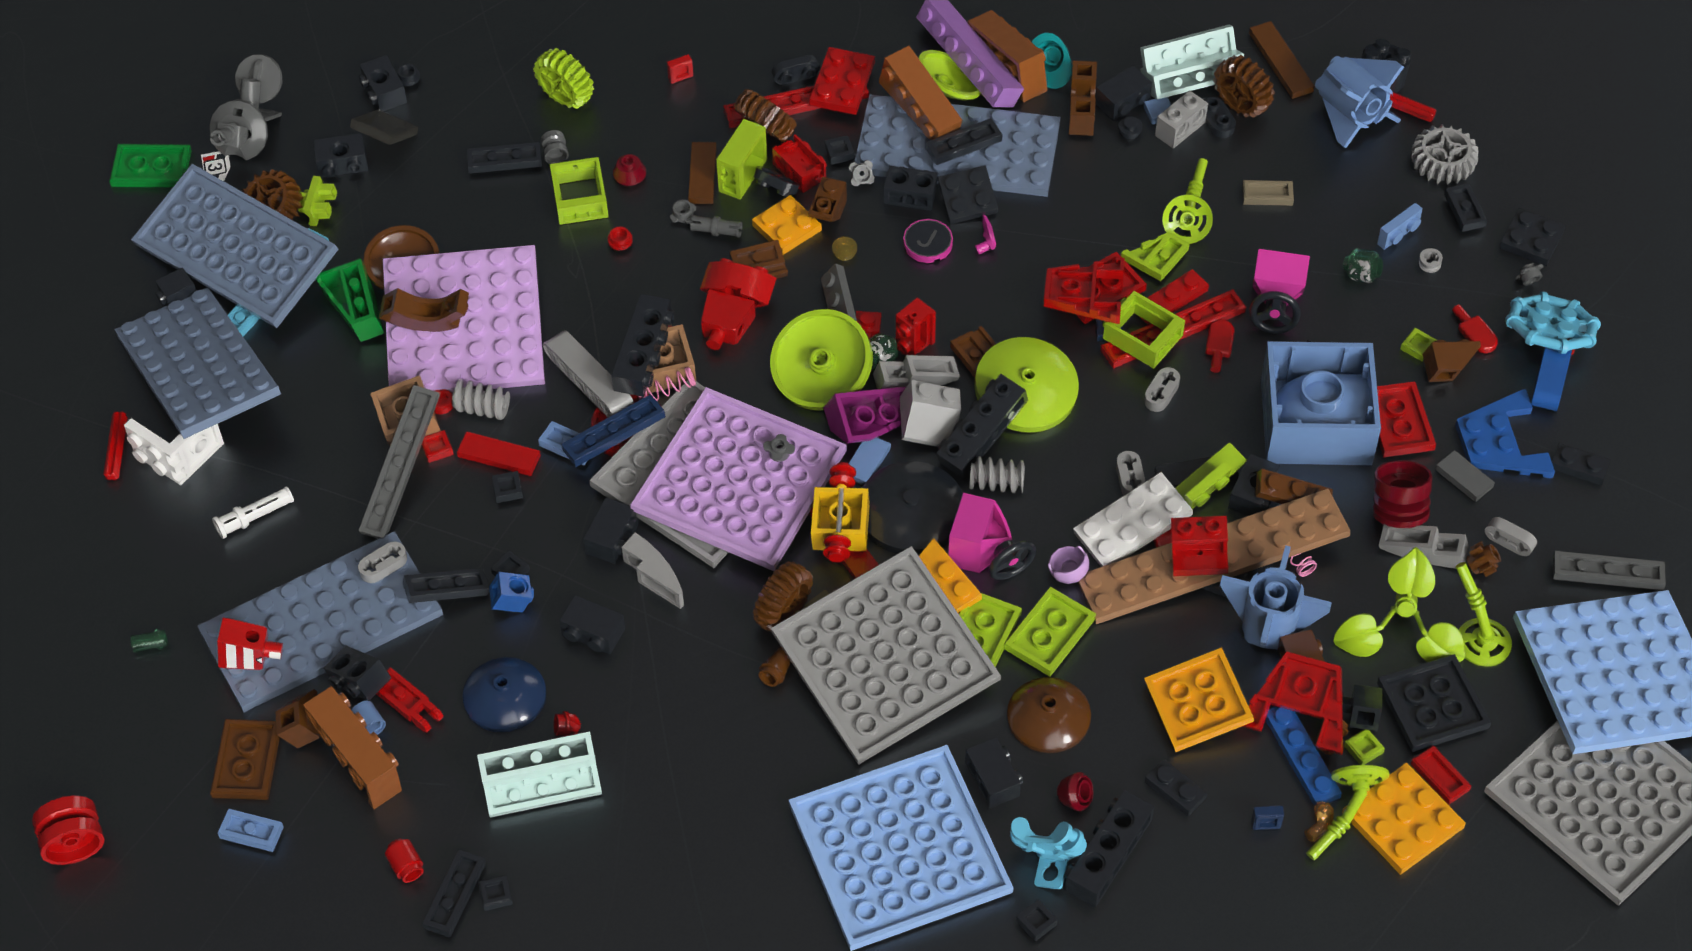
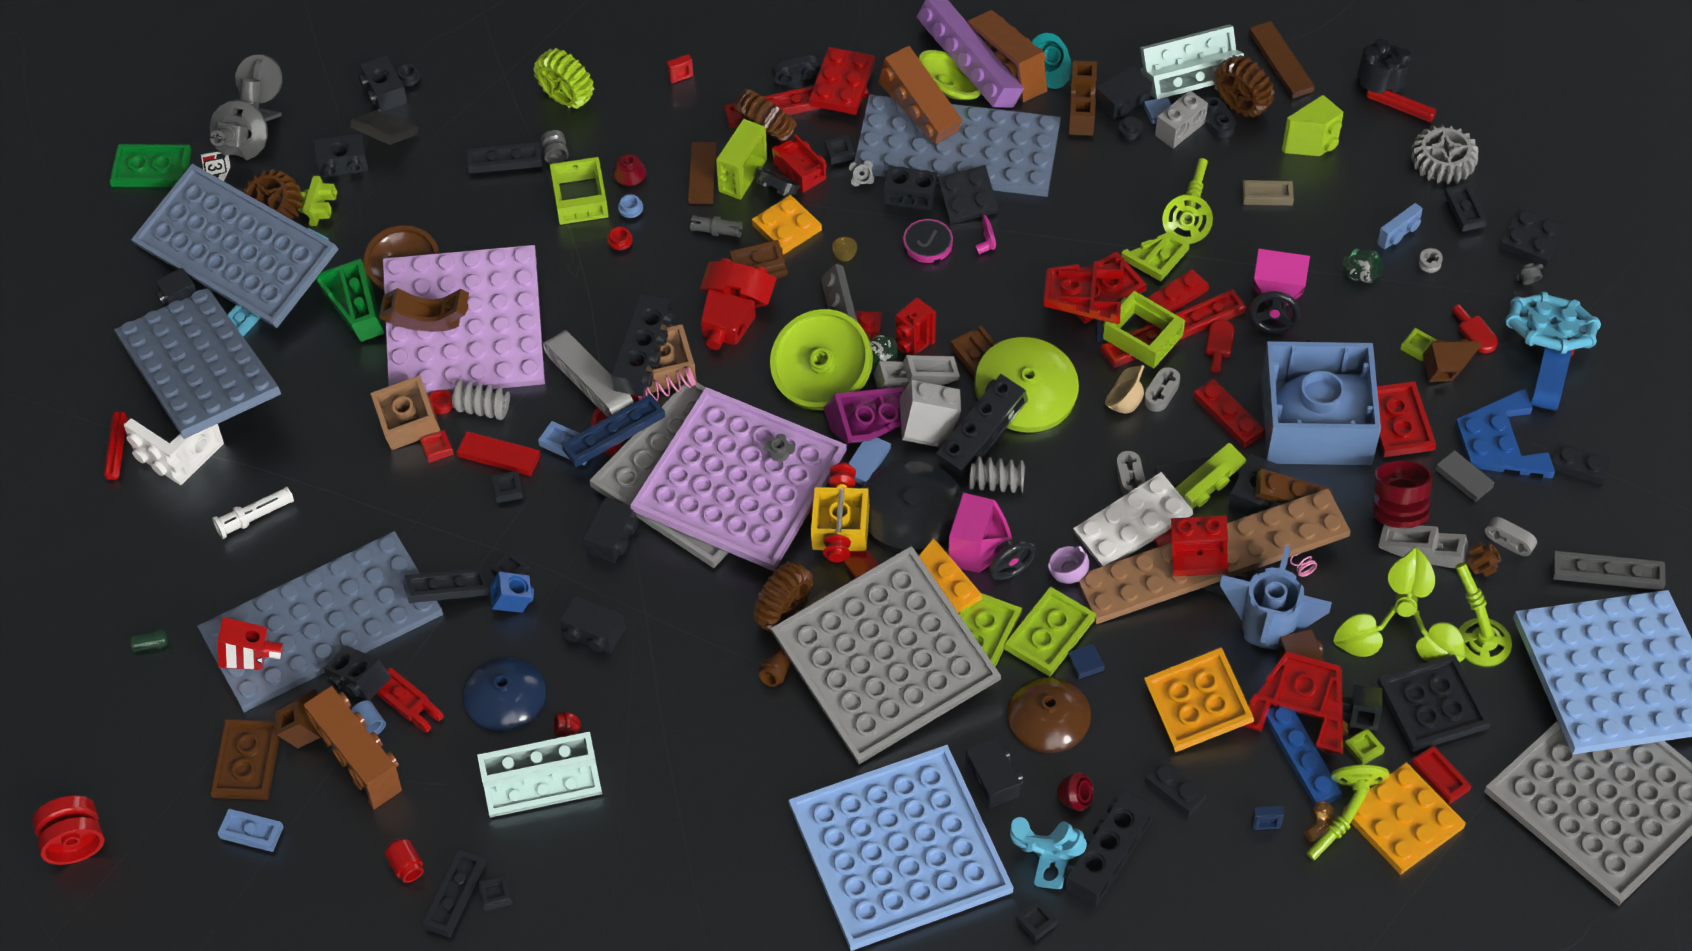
(382, 562): light grey beam -> none
(399, 462): dark grey plate -> none
(630, 206): none -> medium blue plate
(652, 569): light grey slope -> none
(682, 211): dark grey plate -> none
(829, 200): reddish brown slope -> none
(964, 141): black plate -> none
(1086, 661): none -> dark blue tile
(1127, 391): none -> tan cap
(1229, 413): none -> red plate
(1313, 128): none -> lime slope
(1357, 94): medium blue brick -> none

